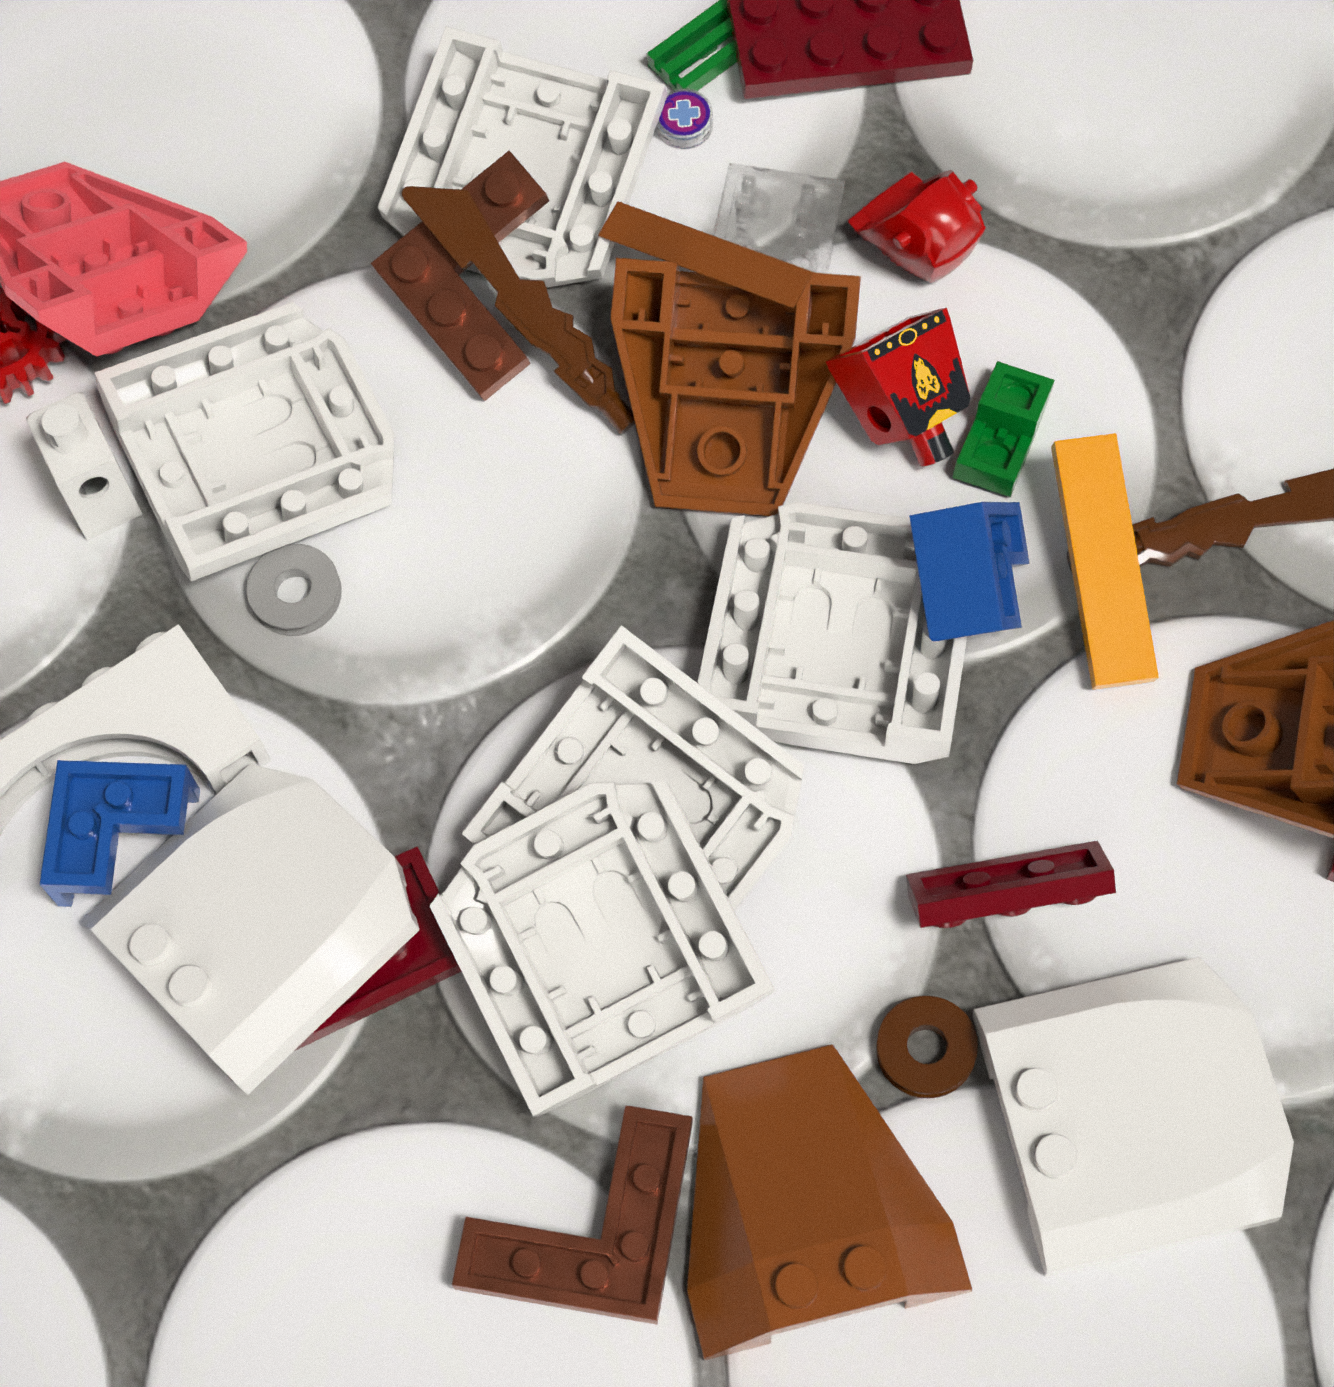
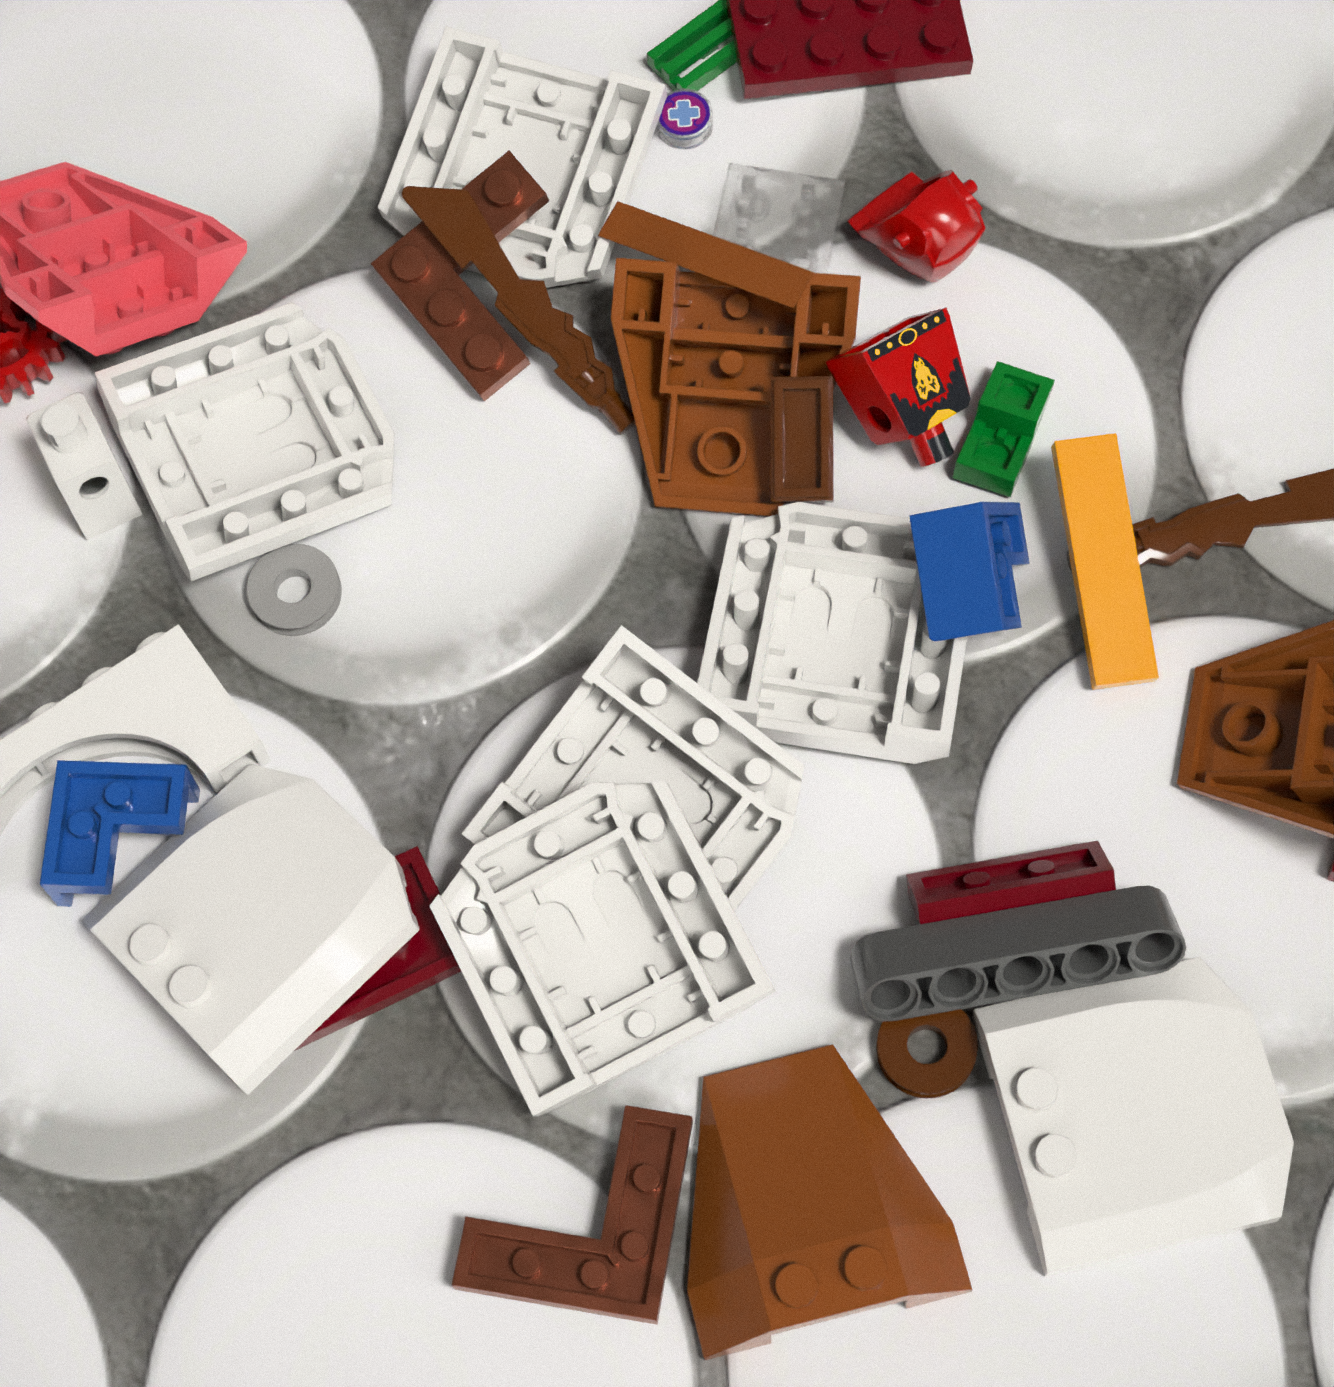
(802, 439): none -> reddish brown tile
(1016, 953): none -> dark grey beam

